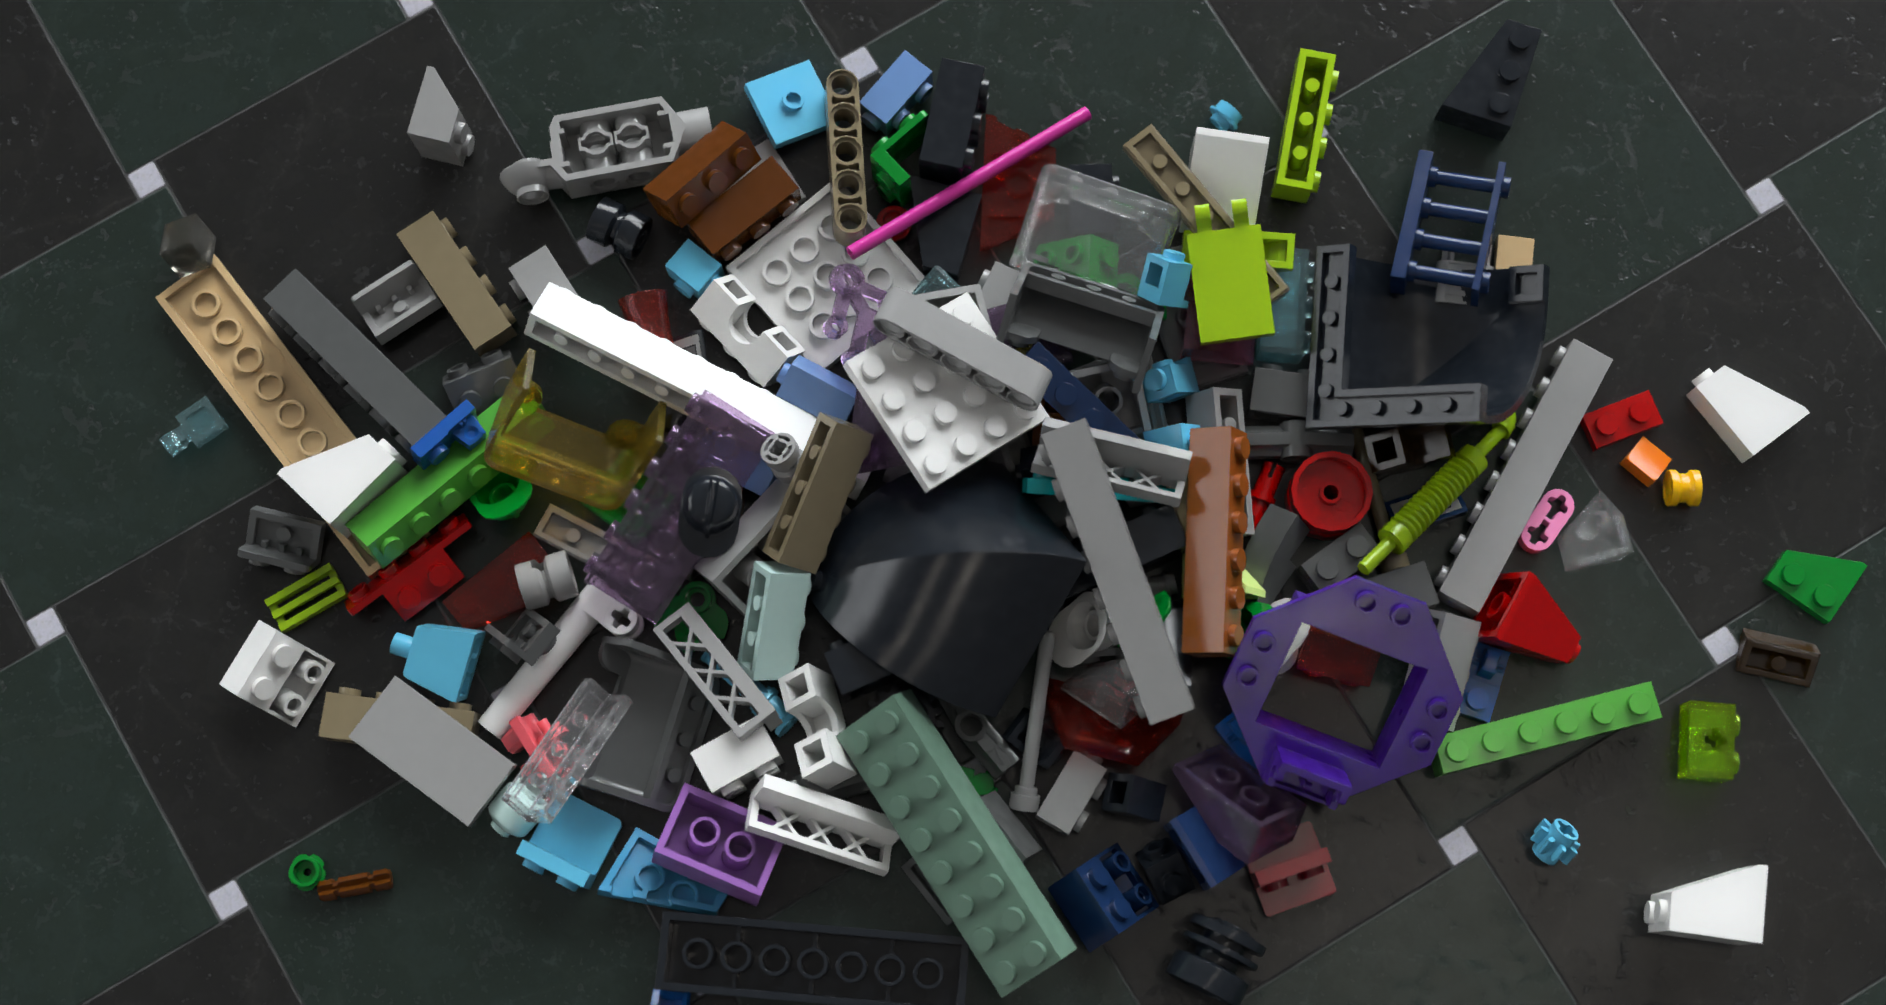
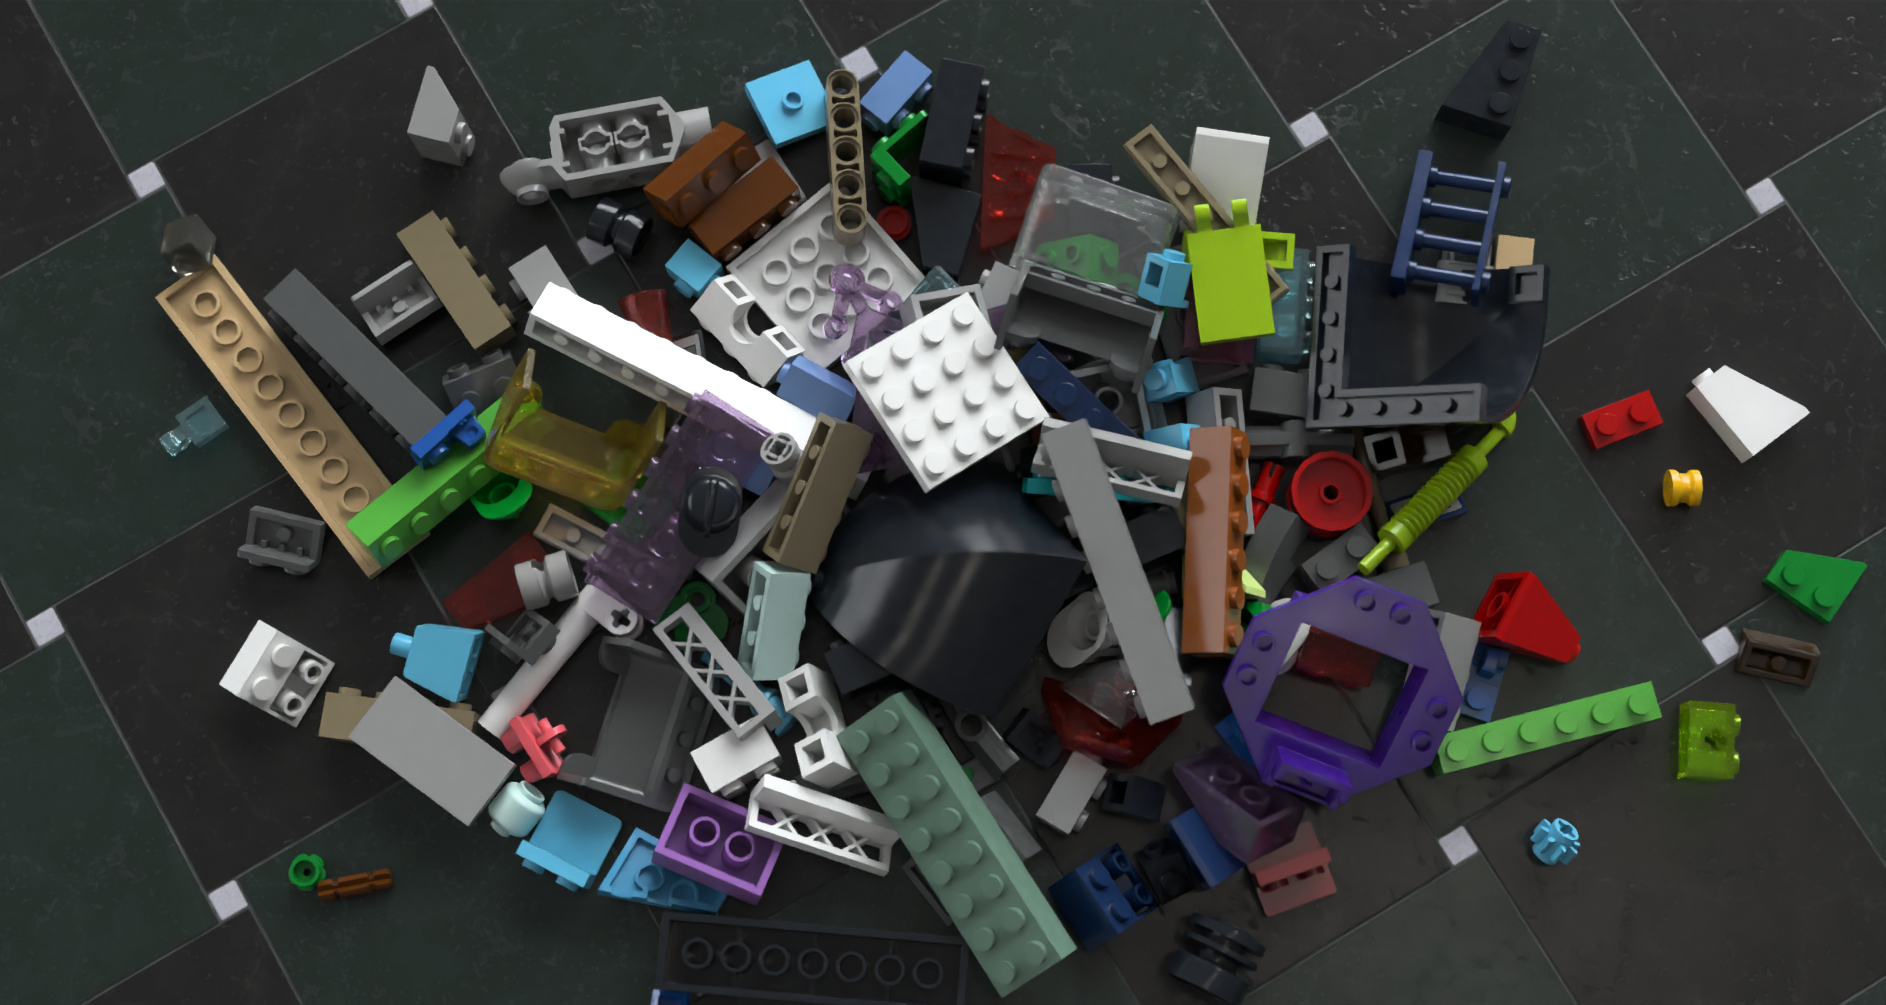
(300, 585): lime tile -> none
(345, 478): white slope -> none
(417, 576): red bracket -> none
(566, 752): clear fence -> none
(962, 348): light grey beam -> none
(968, 183): dark pink piece -> none
(983, 783): green piece -> none
(1025, 794): light grey piece -> none
(1224, 116): medium azure plate -> none
(1303, 126): lime brick -> none
(1522, 478): light grey brick -> none
(1553, 525): bright pink beam -> none
(1595, 536): clear slope -> none
(1645, 461): orange slope -> none
(1713, 909): white slope -> none

